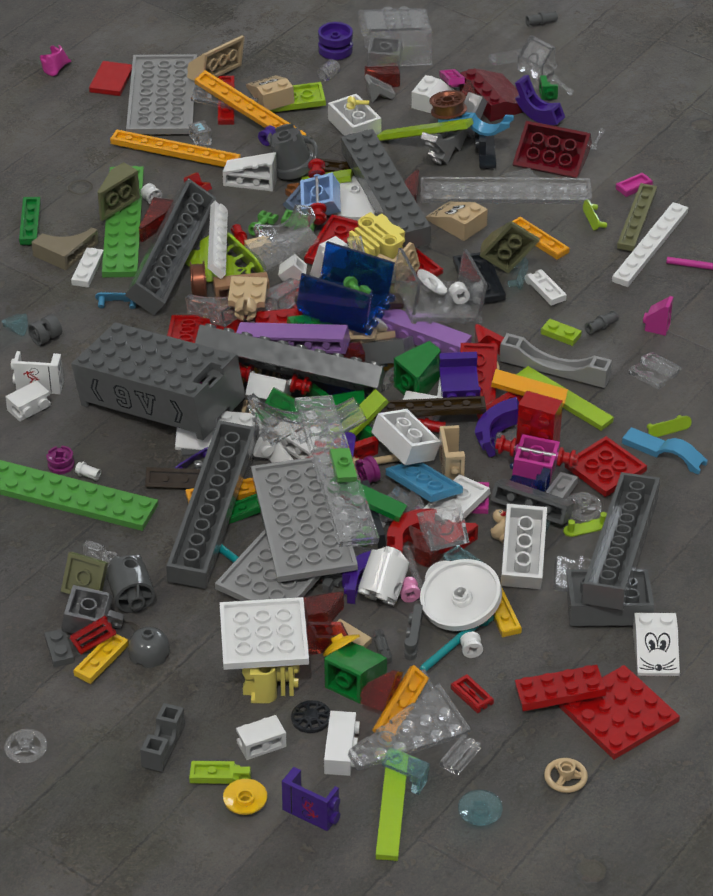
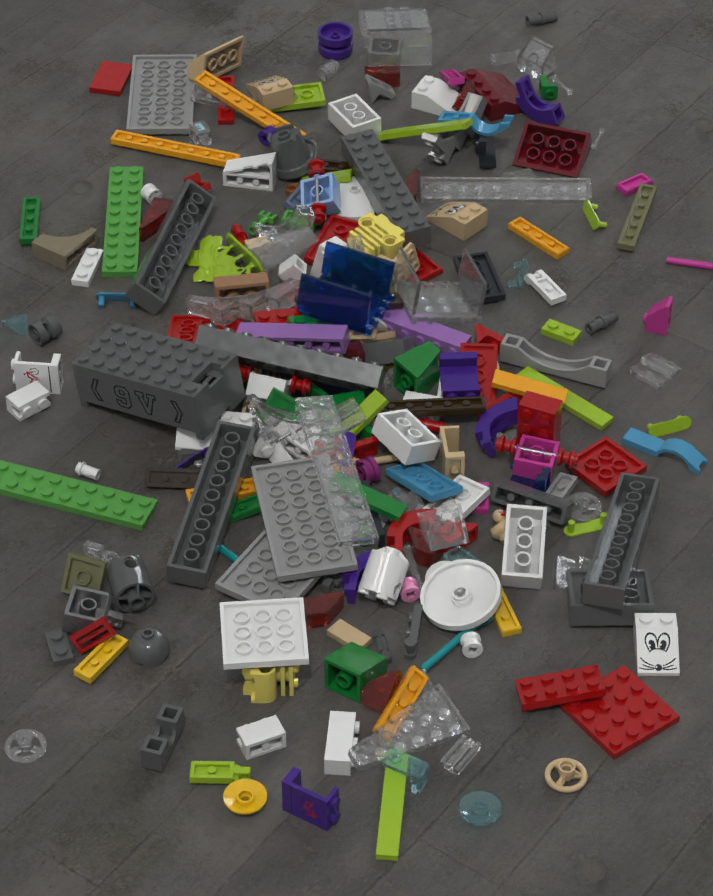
(55, 61): dark pink hair -> none
(60, 460): magenta wheel -> none
(118, 190): olive slope -> none
(198, 279): copper wheel -> none
(217, 239): white plate -> none
(247, 295): tan plate -> none
(310, 716): black wheel -> none
(320, 635): clear red slope -> none
(339, 641): yellow dish -> none
(343, 465): bright green plate -> none
(351, 282): bright green hinge -> none
(352, 102): light yellow hand -> none
(431, 282): white dish -> none
(448, 104): copper wheel -> none
(459, 288): white wheel -> none
(468, 695): red tile -> none
(508, 246): olive slope -> none
(650, 244): white plate -> none

